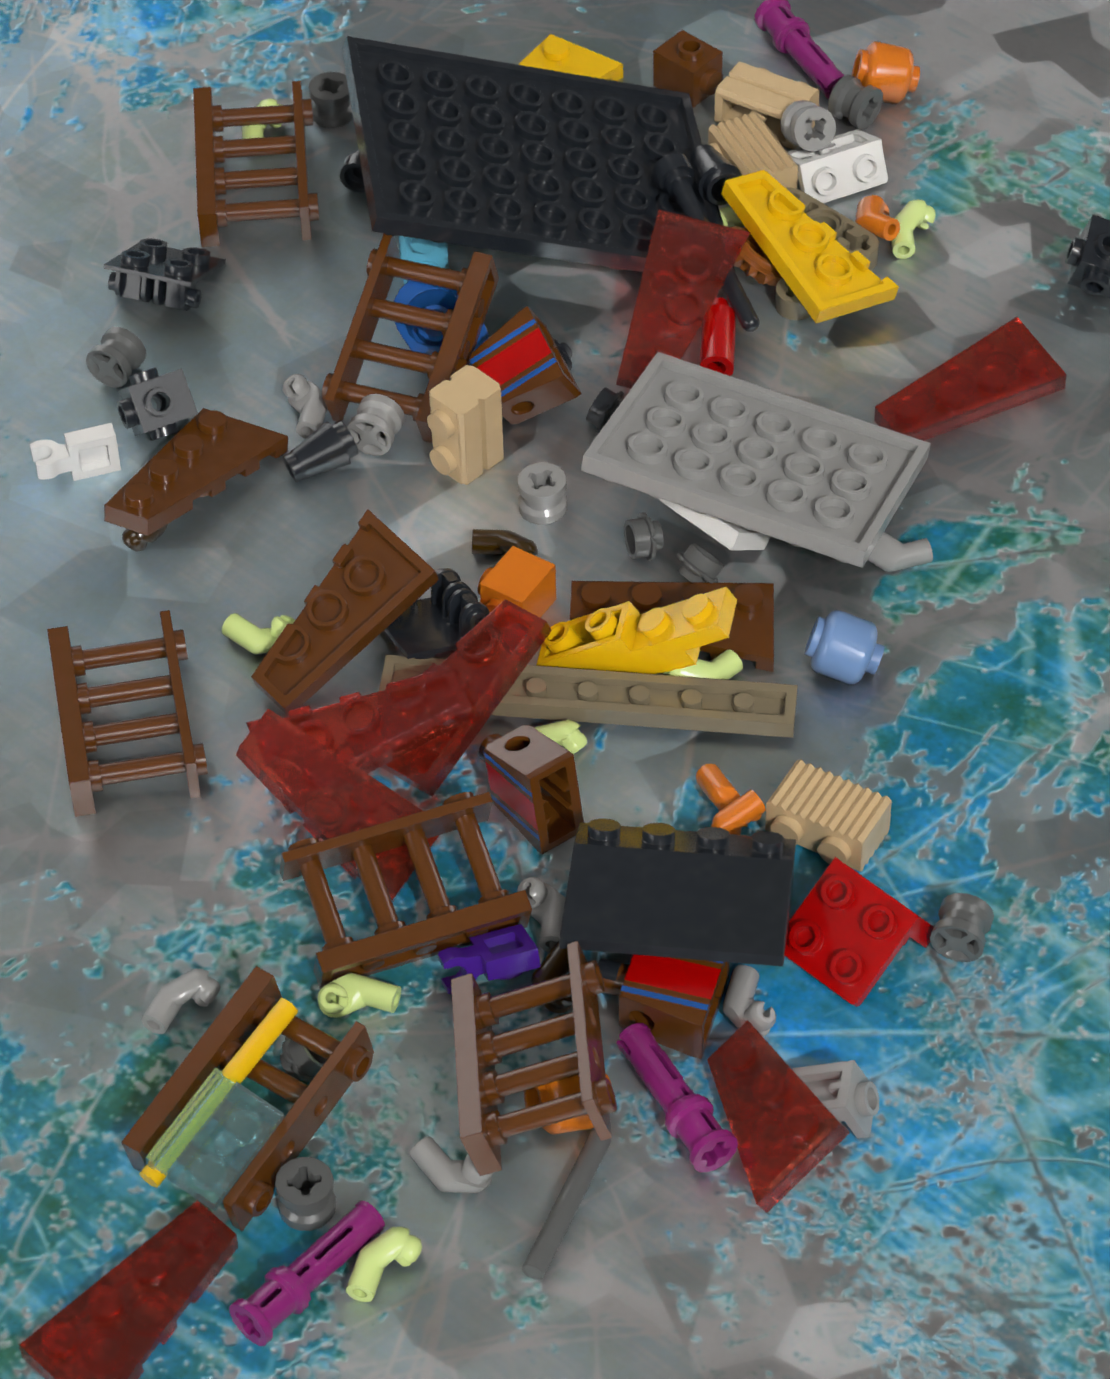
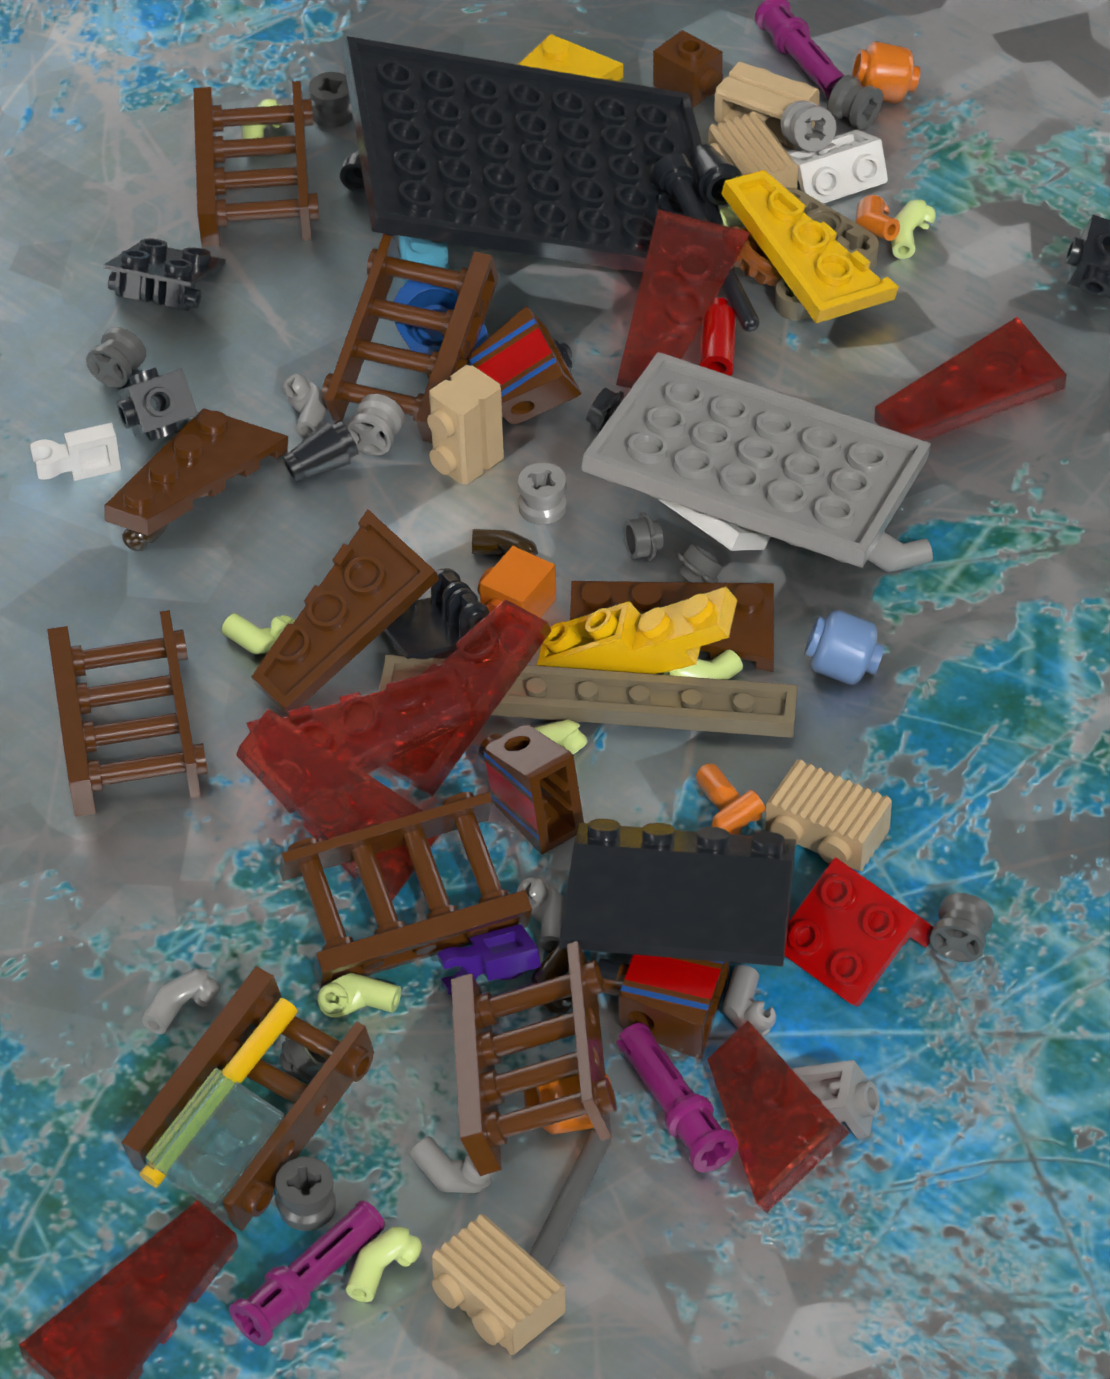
(497, 1285): none -> tan brick

